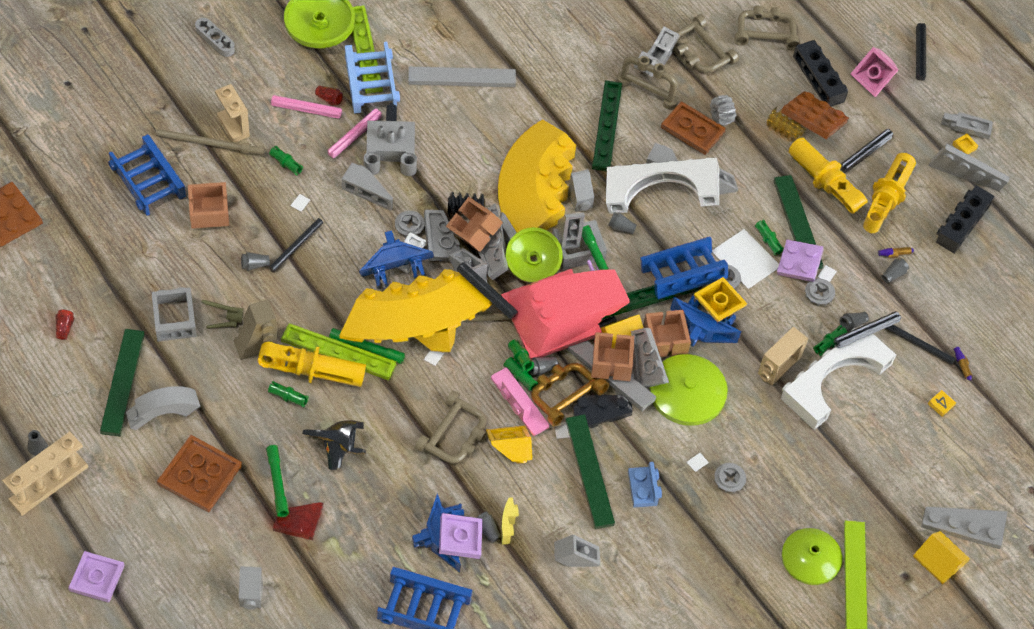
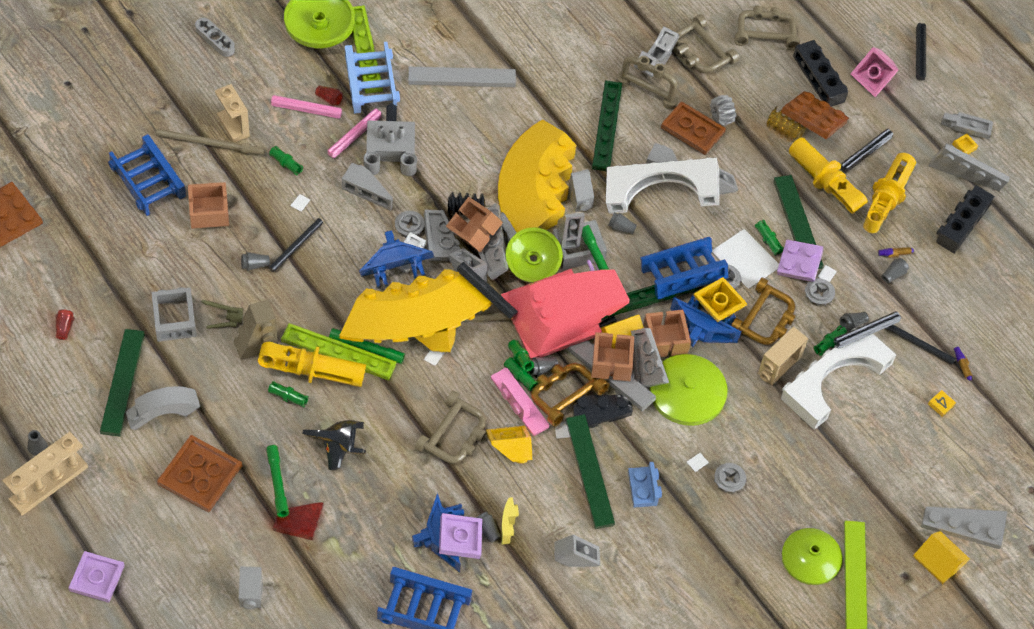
(787, 318): none -> pearl gold bar

